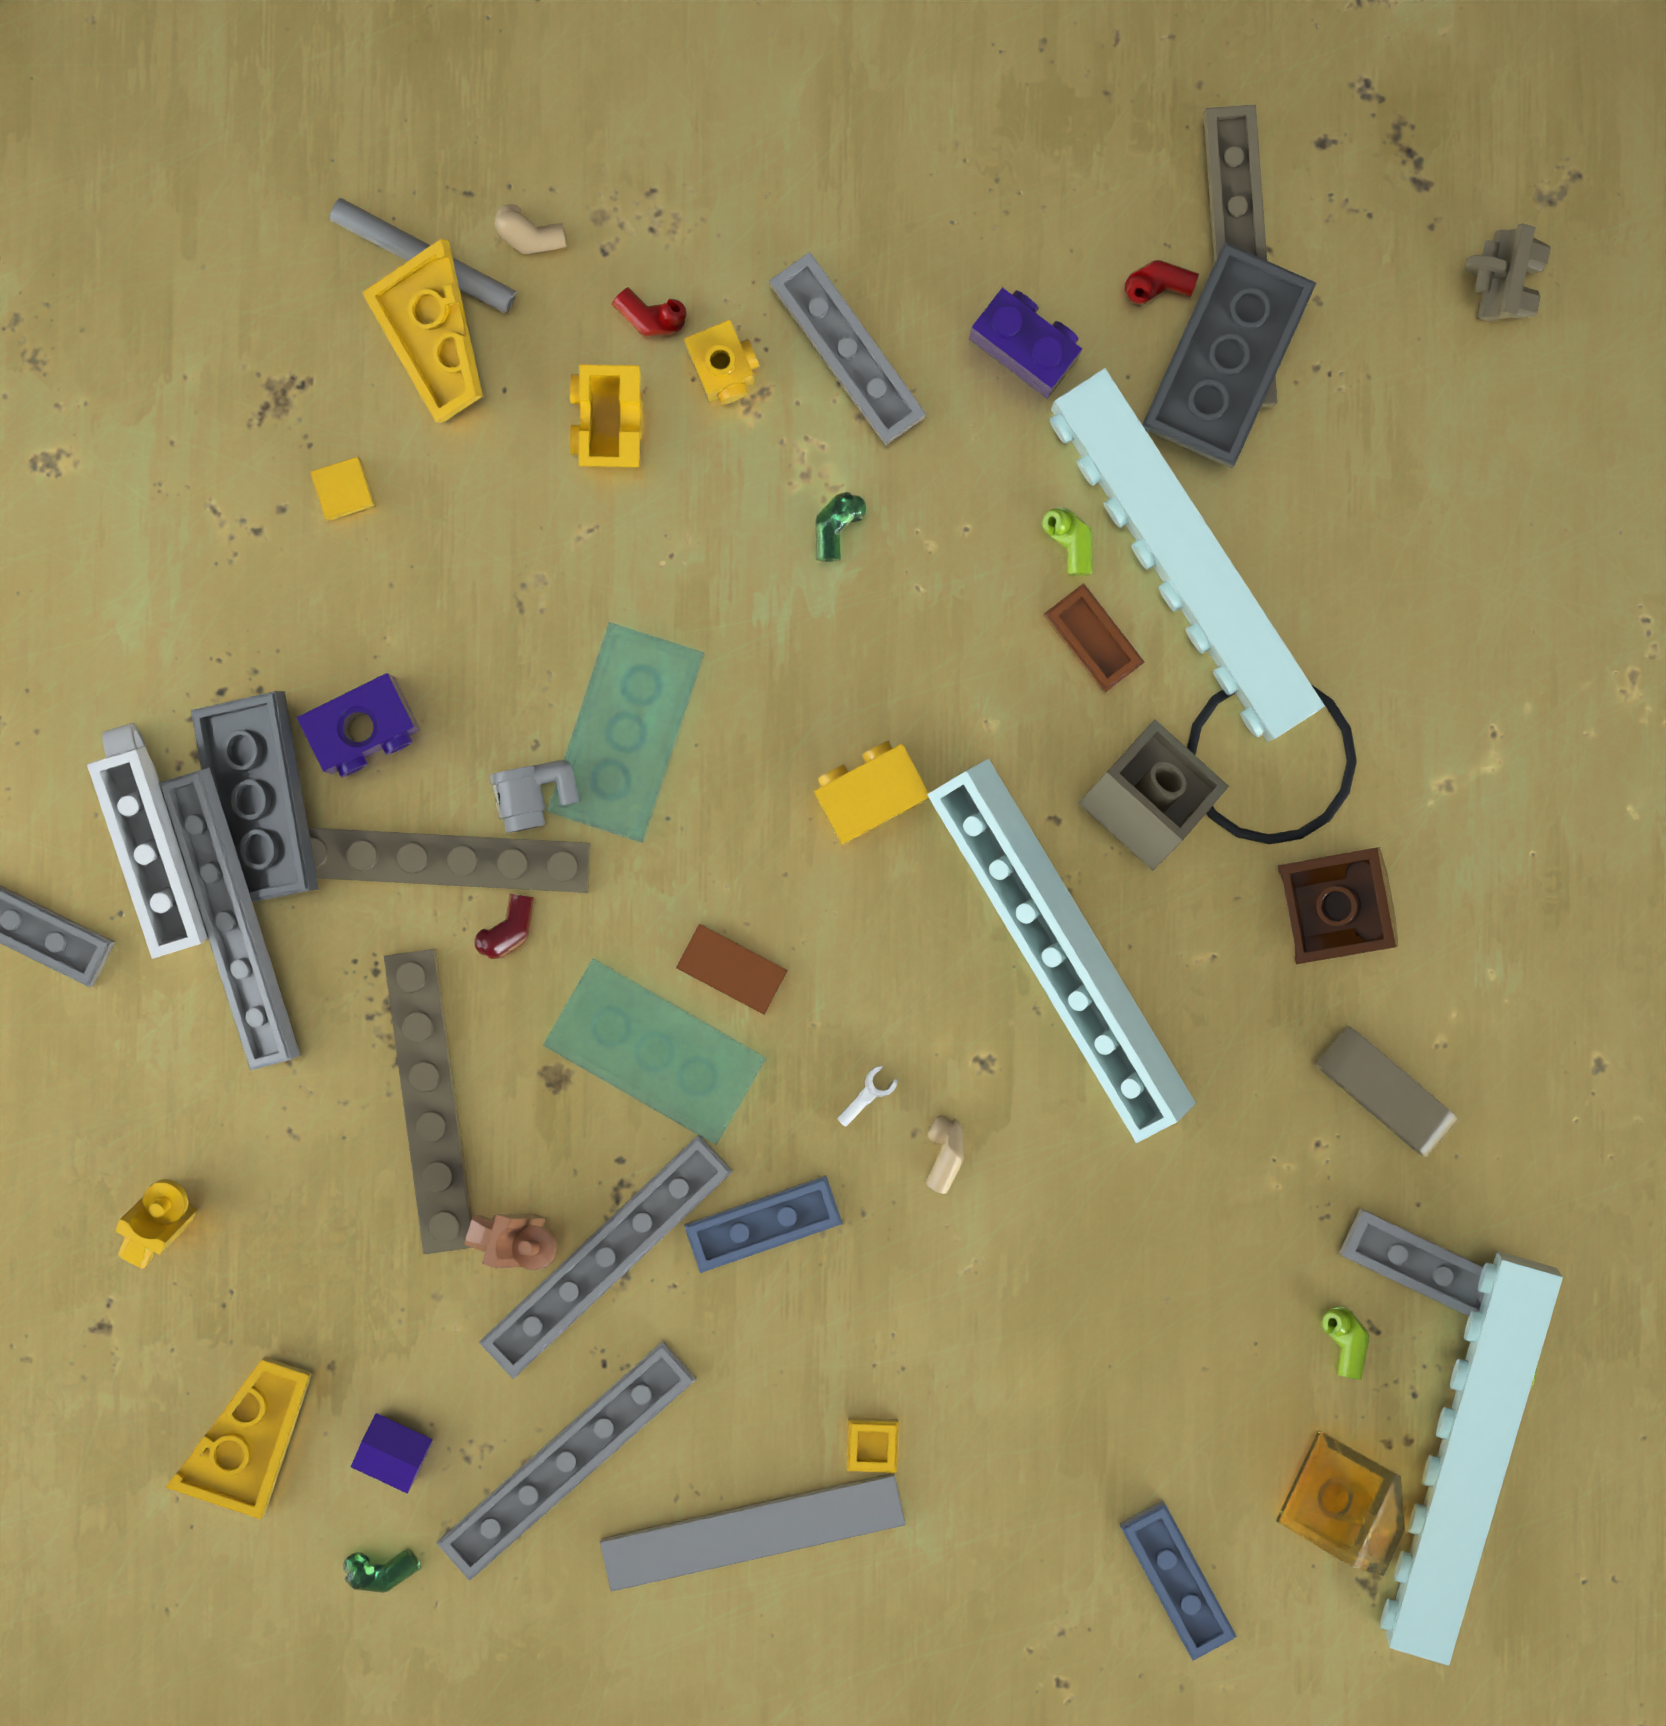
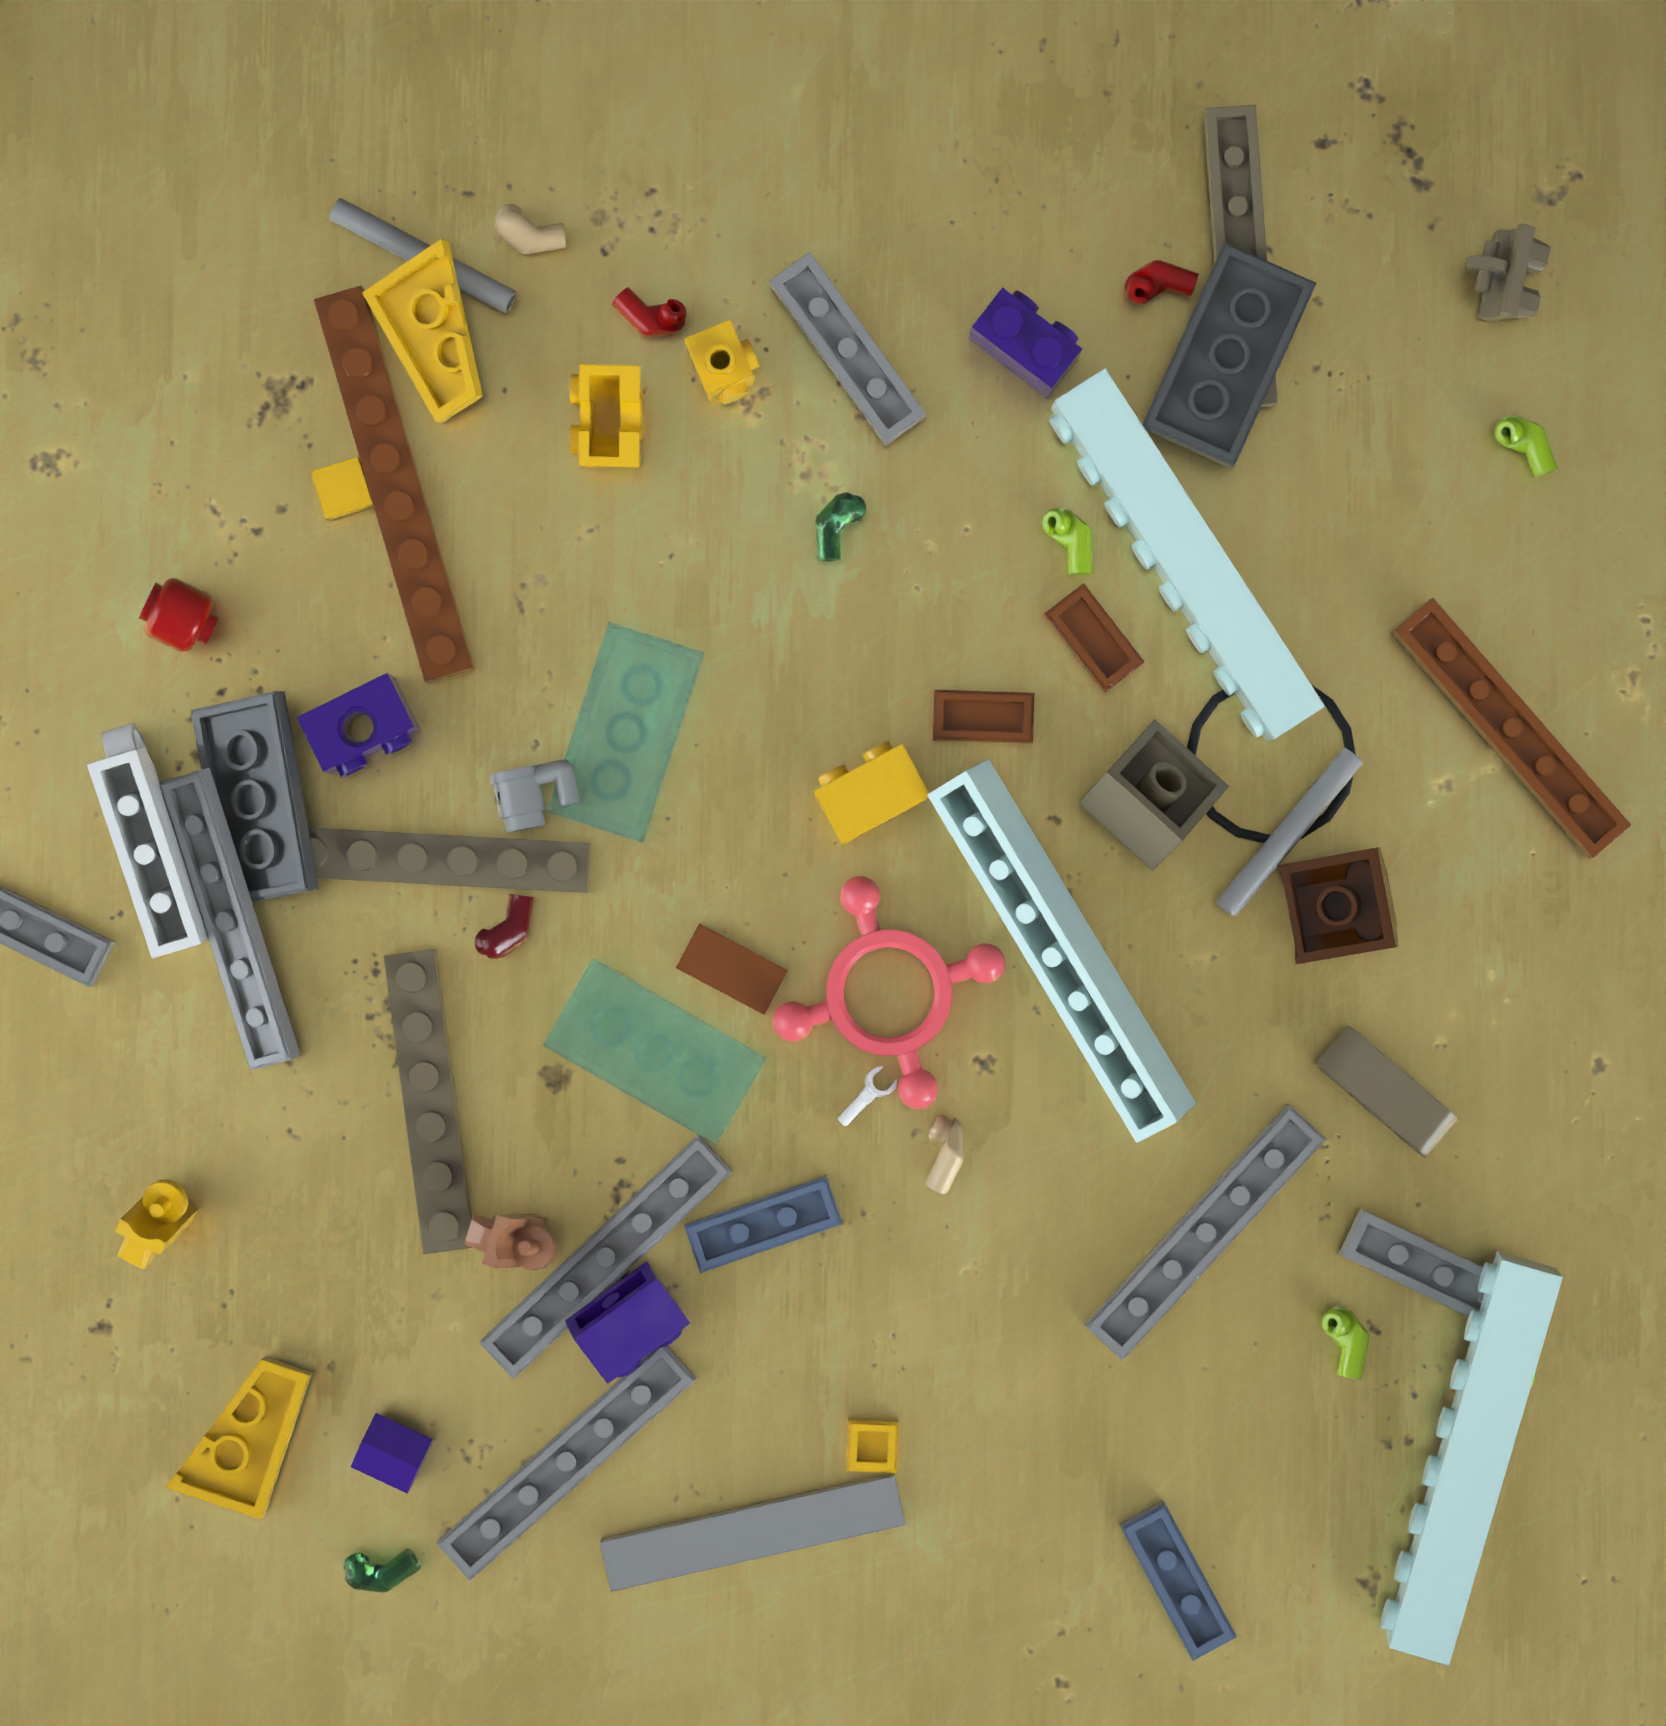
(178, 615): none -> red head
(394, 484): none -> dark orange plate
(627, 1323): none -> dark purple brick
(917, 1086): none -> coral piece
(983, 716): none -> dark orange tile
(1204, 1231): none -> light grey tile
(1289, 832): none -> light grey piece
(1346, 1505): clear yellow slope -> none
(1511, 728): none -> dark orange plate
(1528, 439): none -> lime arm

